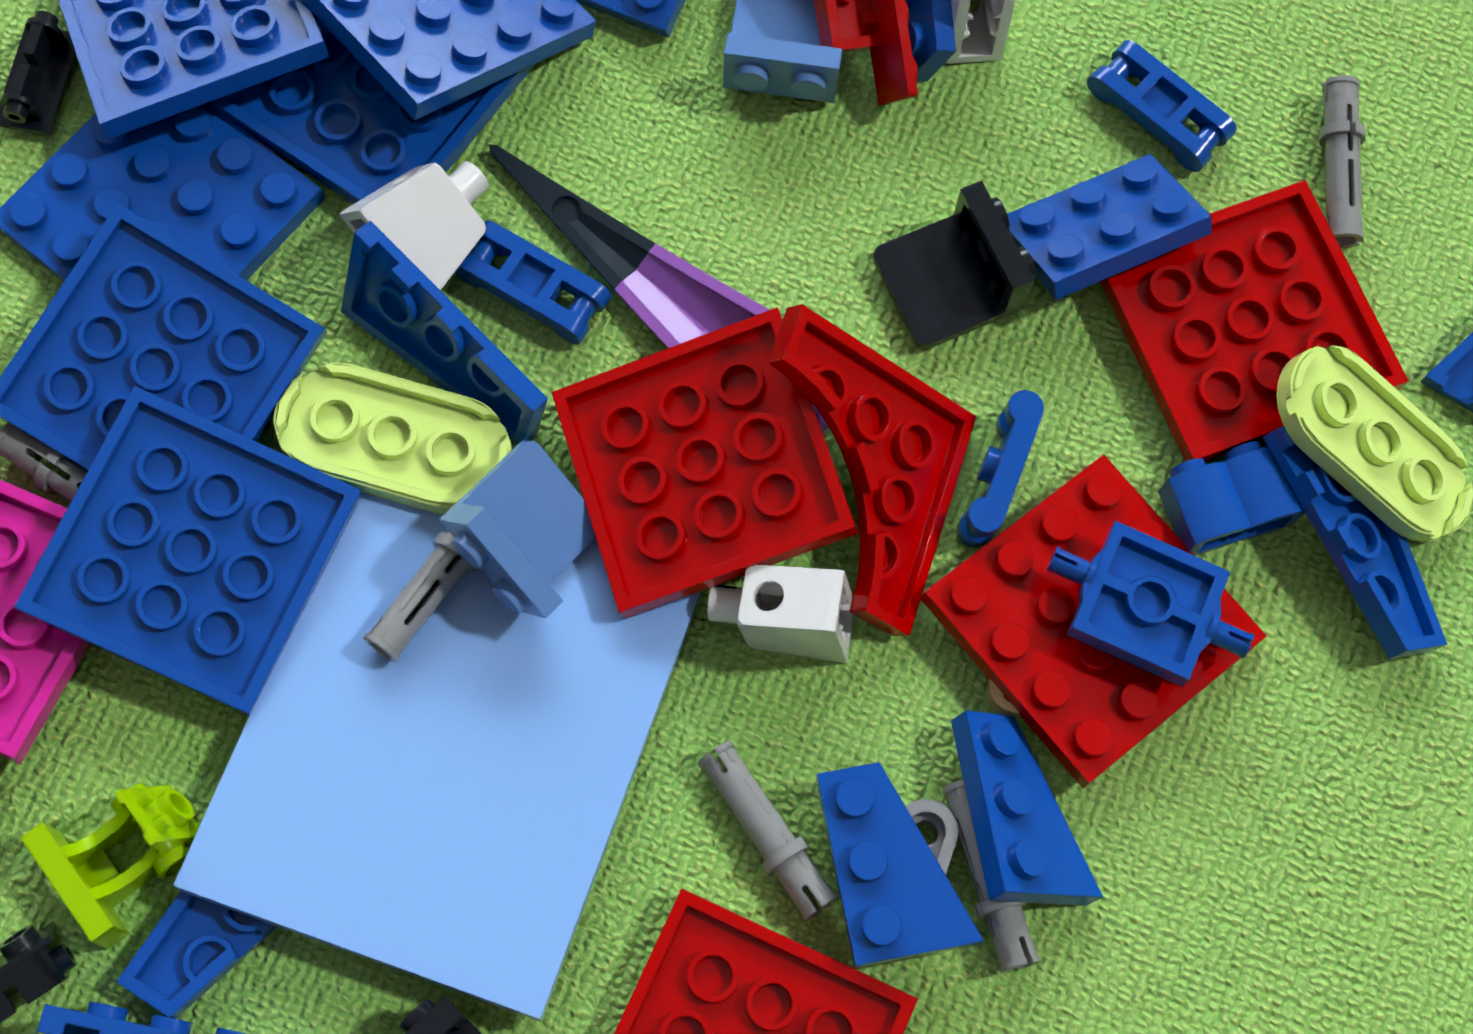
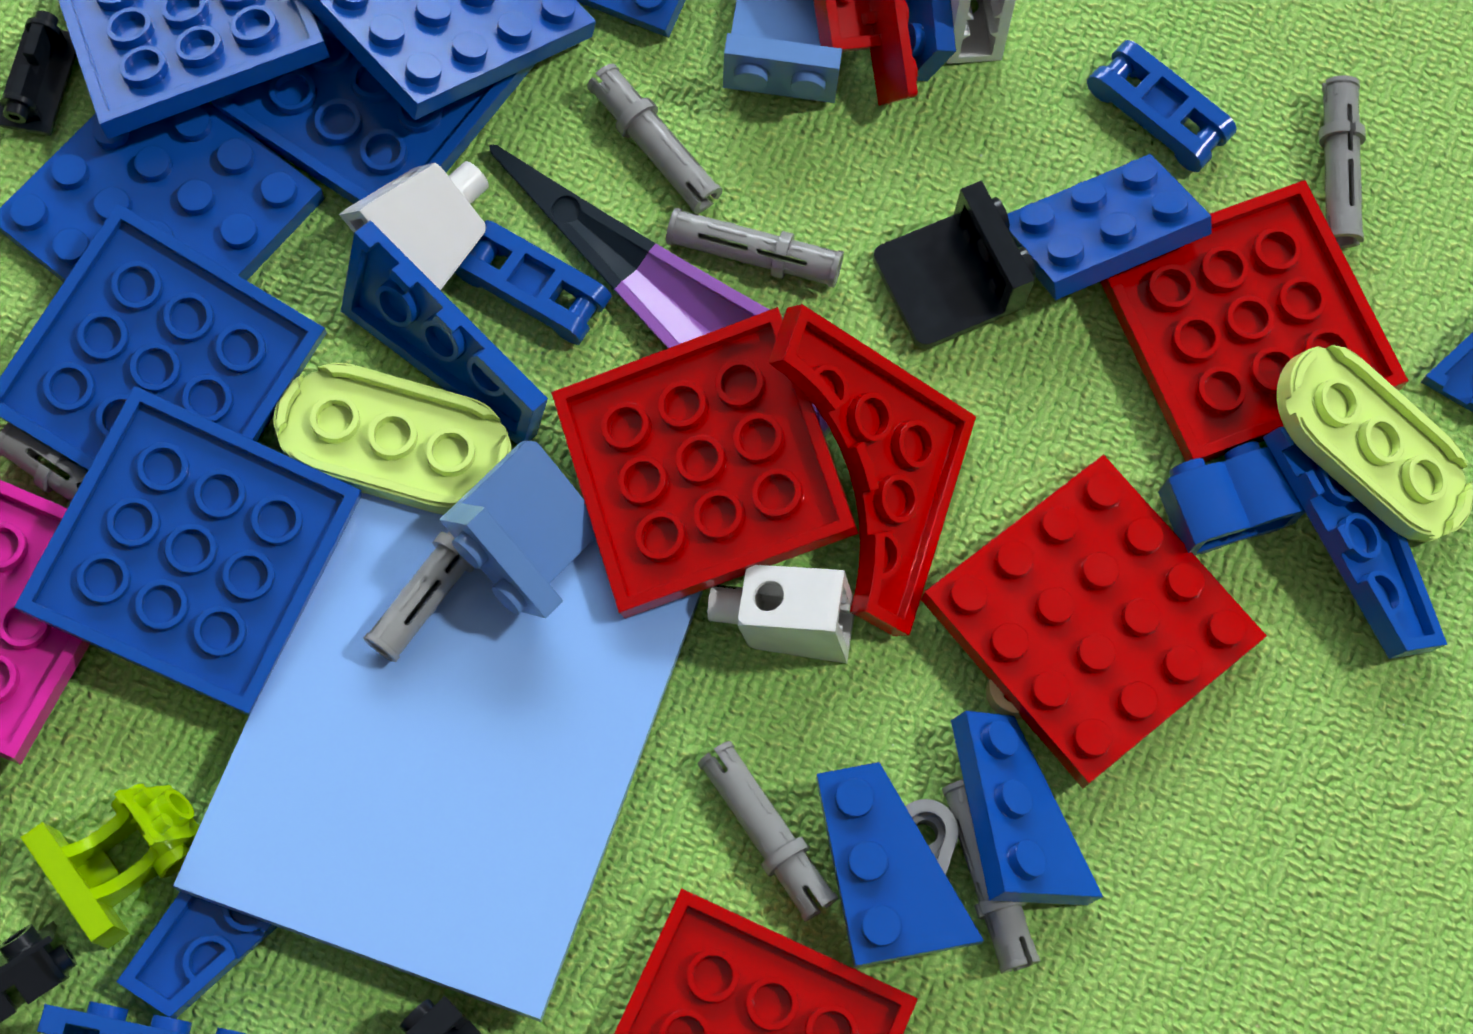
(639, 120): none -> light grey pin
(819, 264): none -> light grey pin
(1002, 468): blue plate -> none
(1149, 603): blue plate -> none

